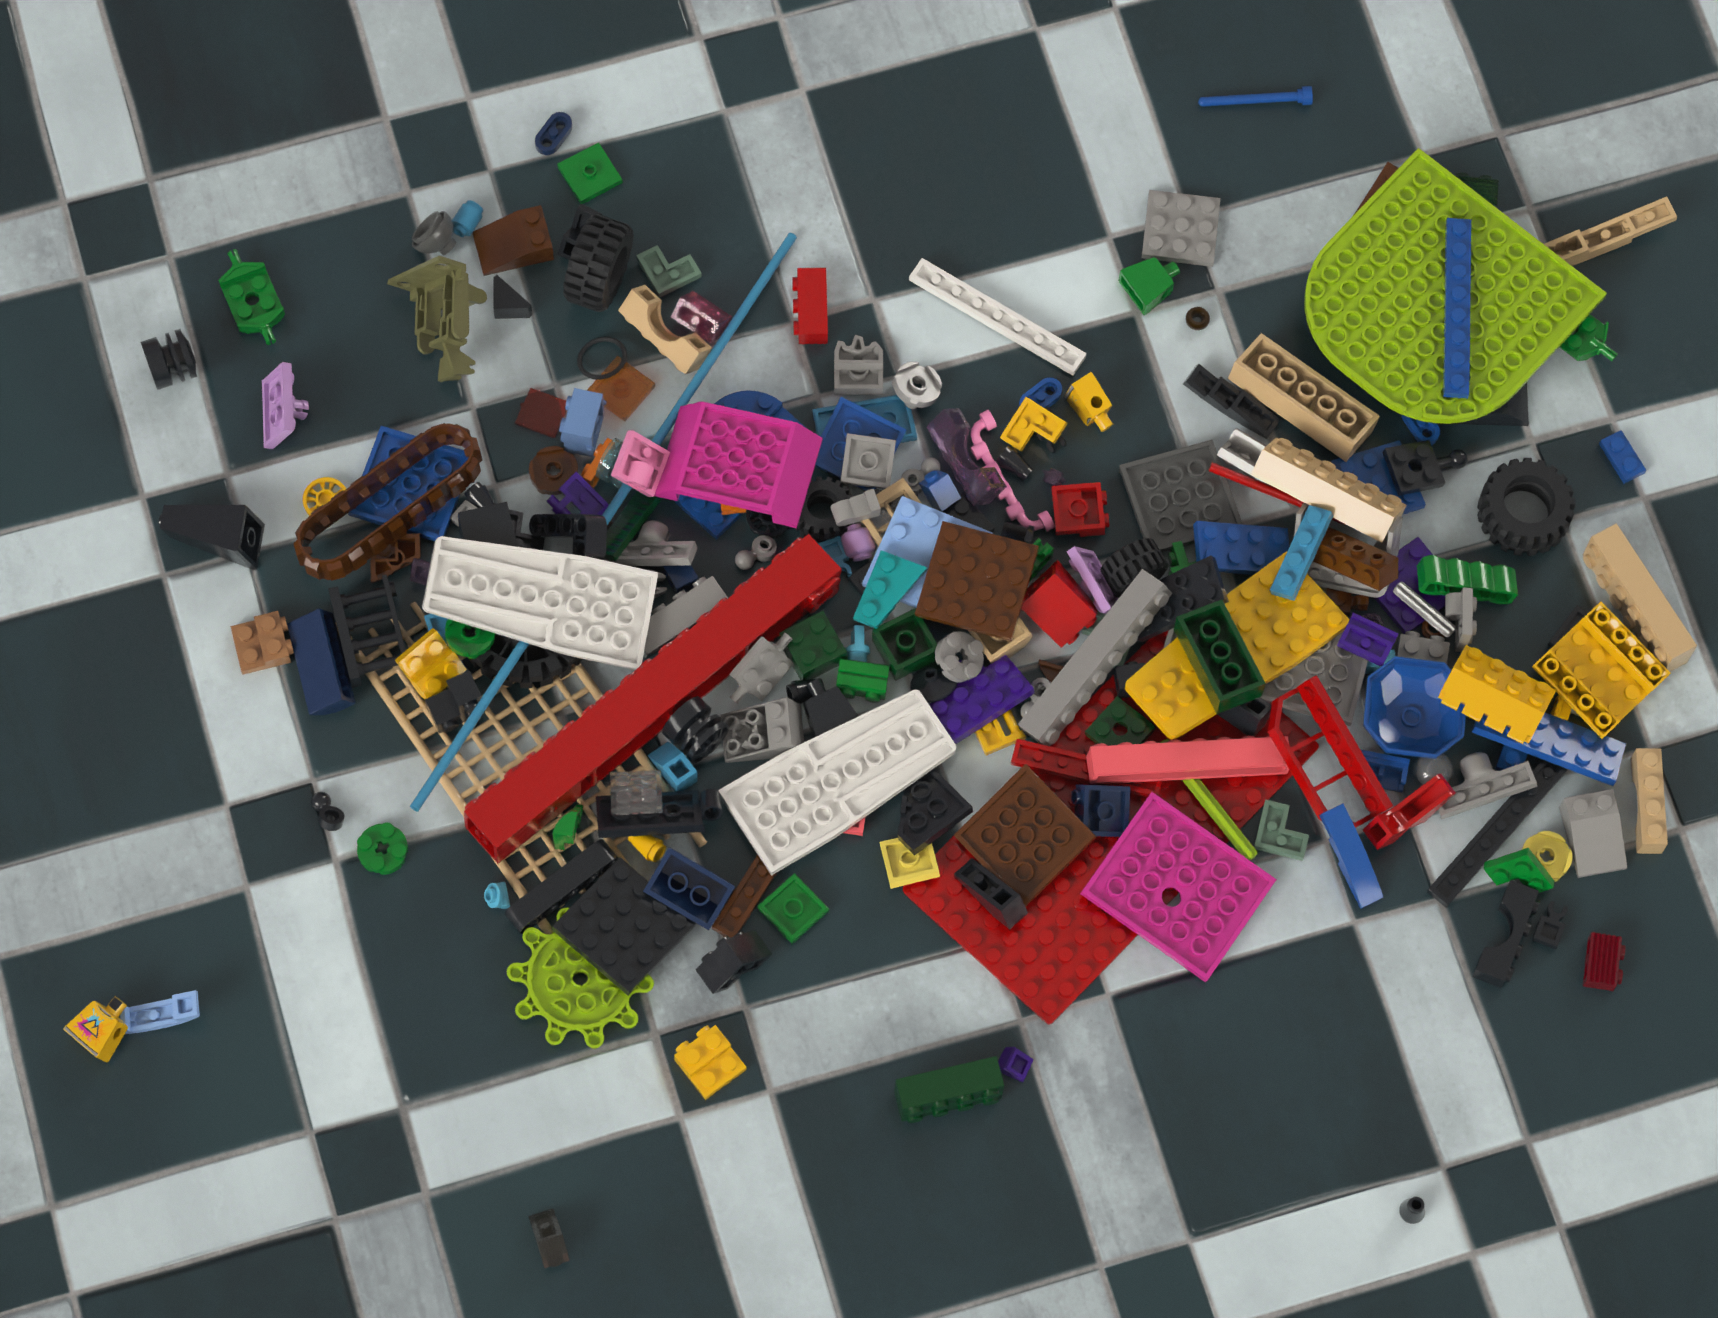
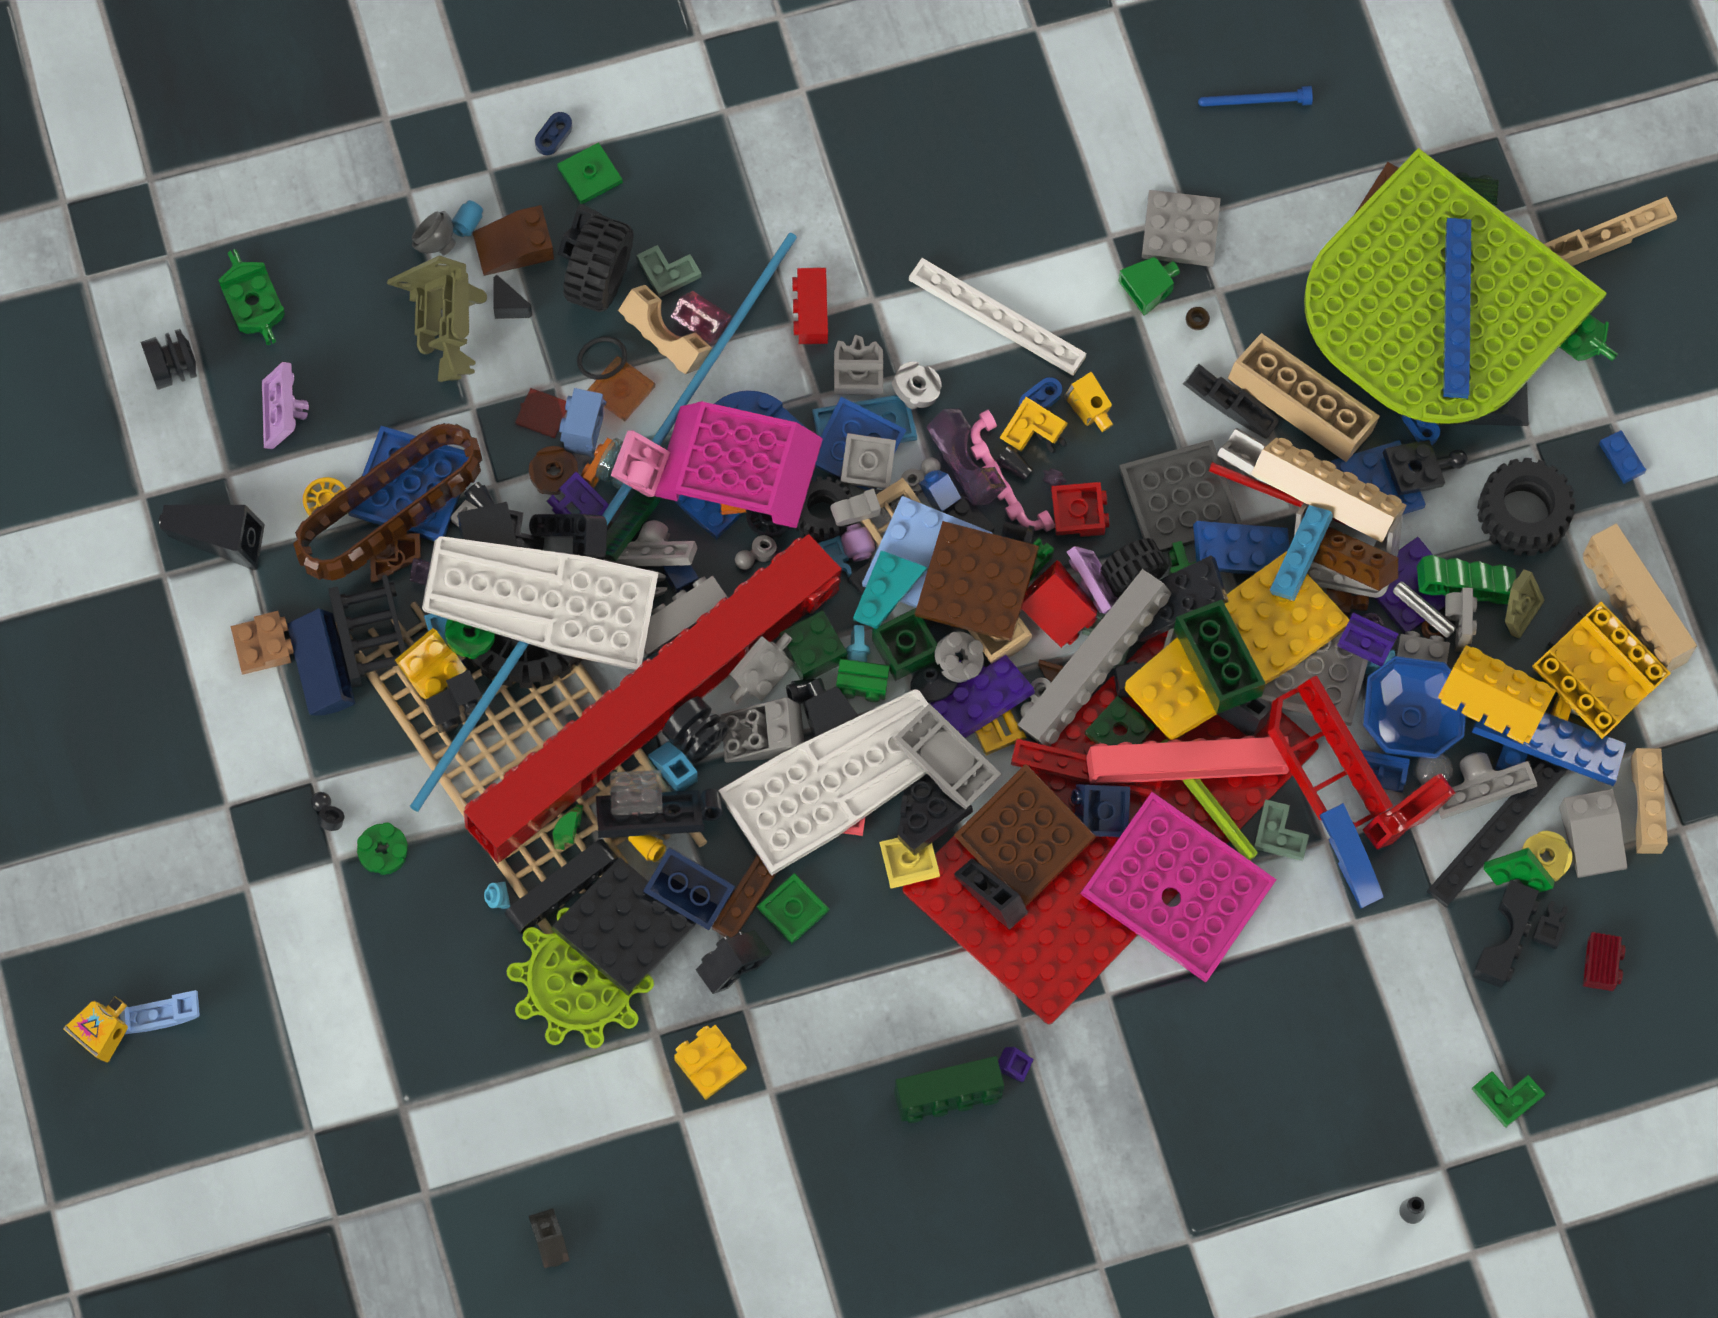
(947, 757): none -> light grey slope
(1505, 1103): none -> green plate
(1523, 603): none -> olive plate

